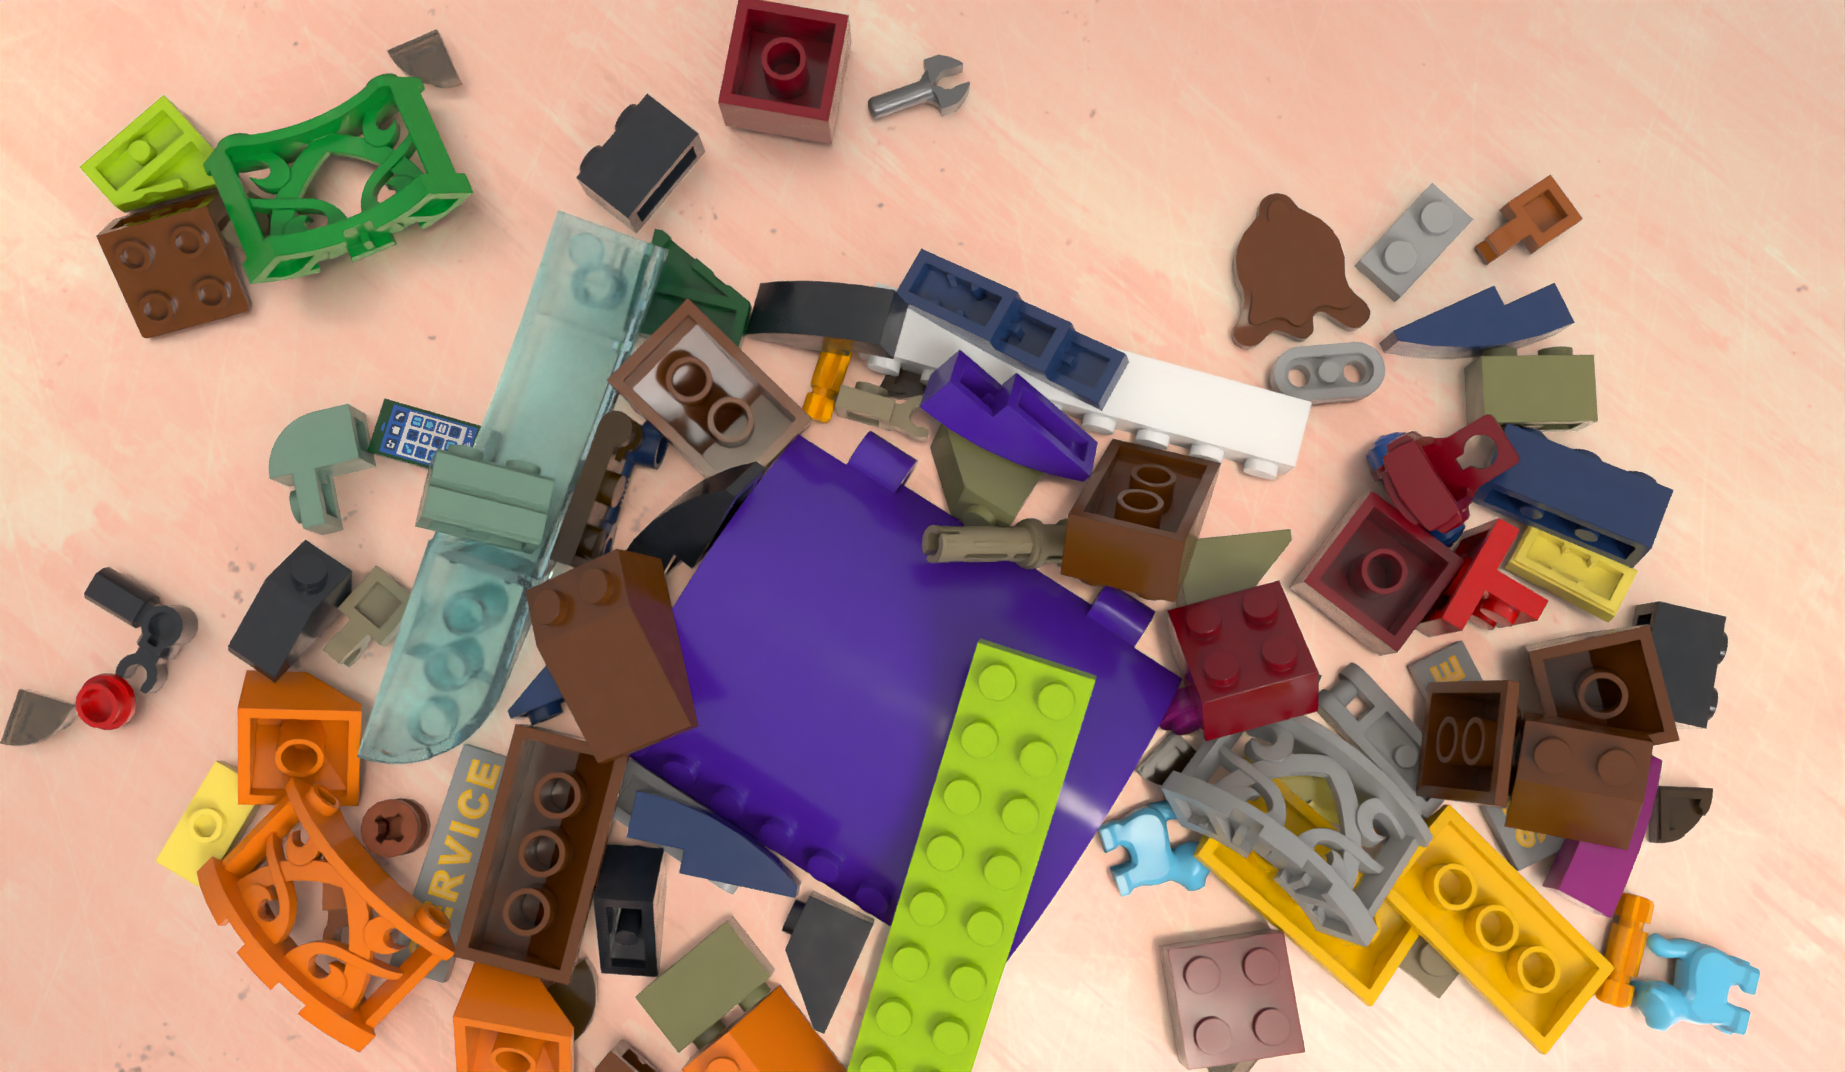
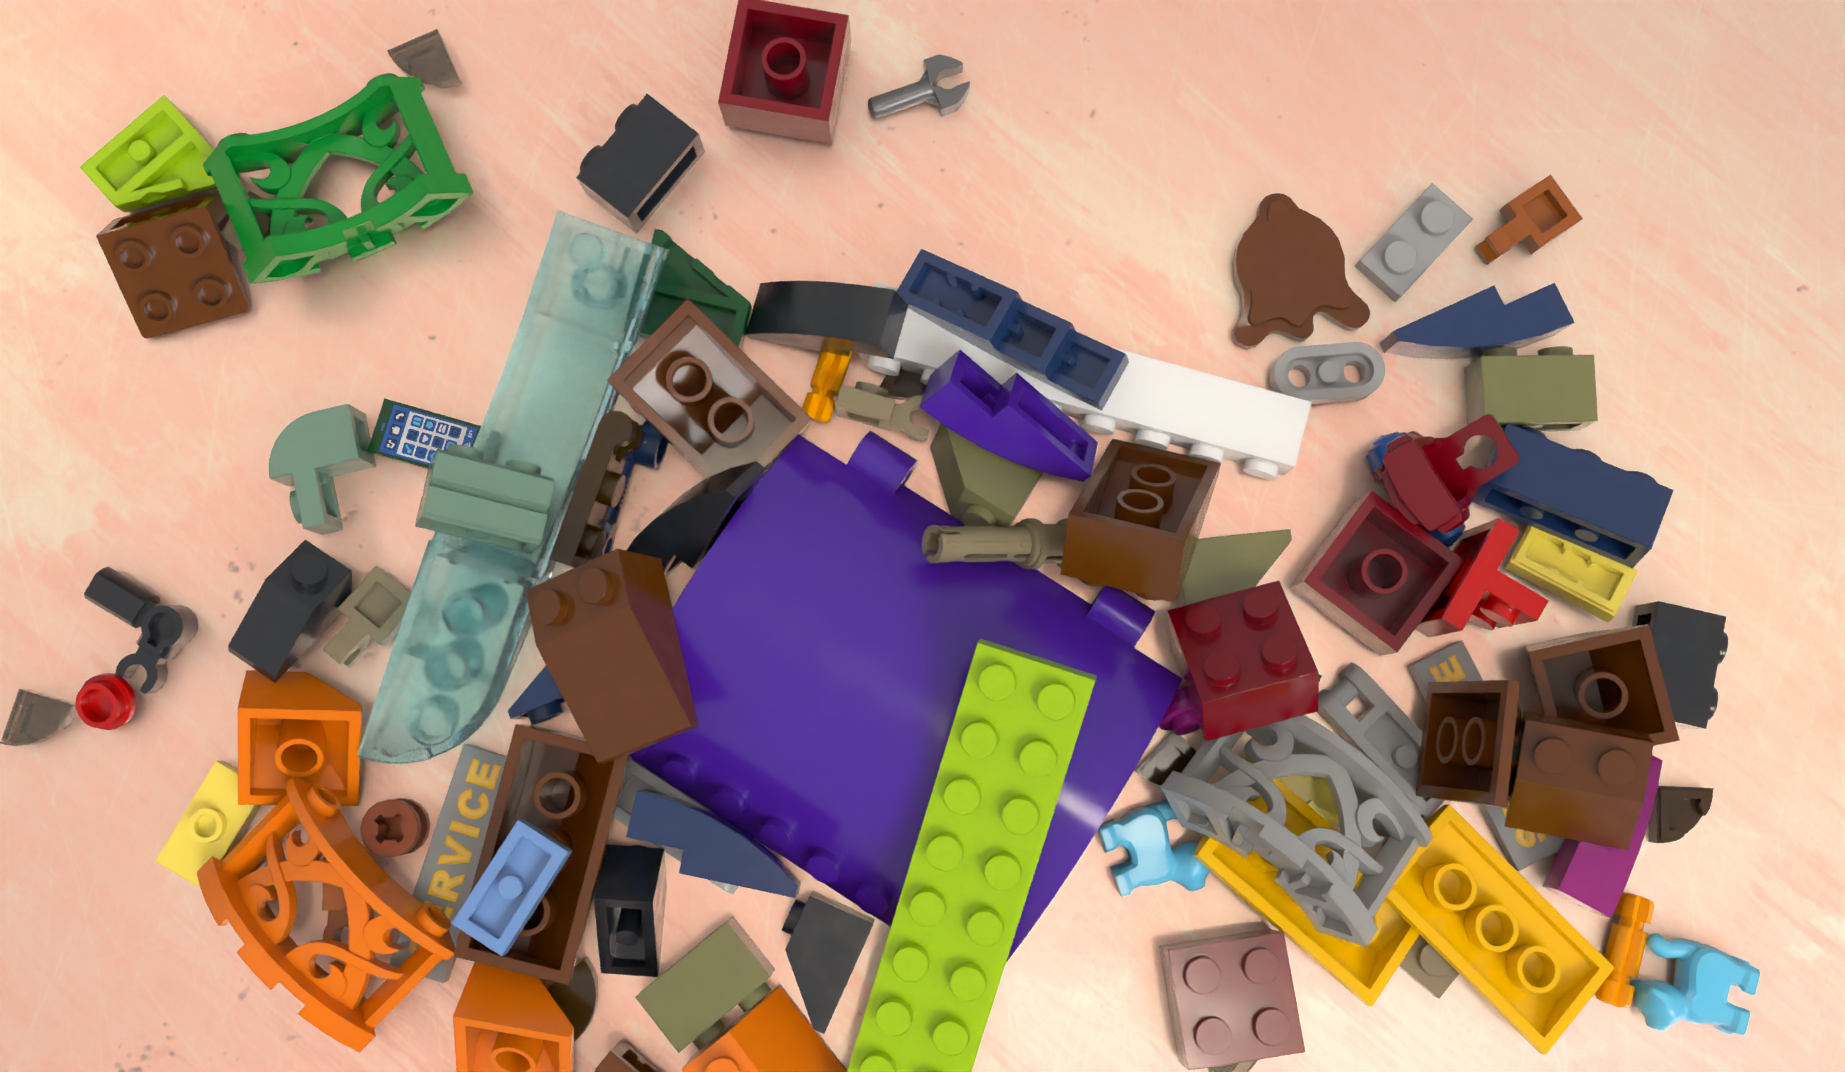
(512, 887): none -> medium blue plate

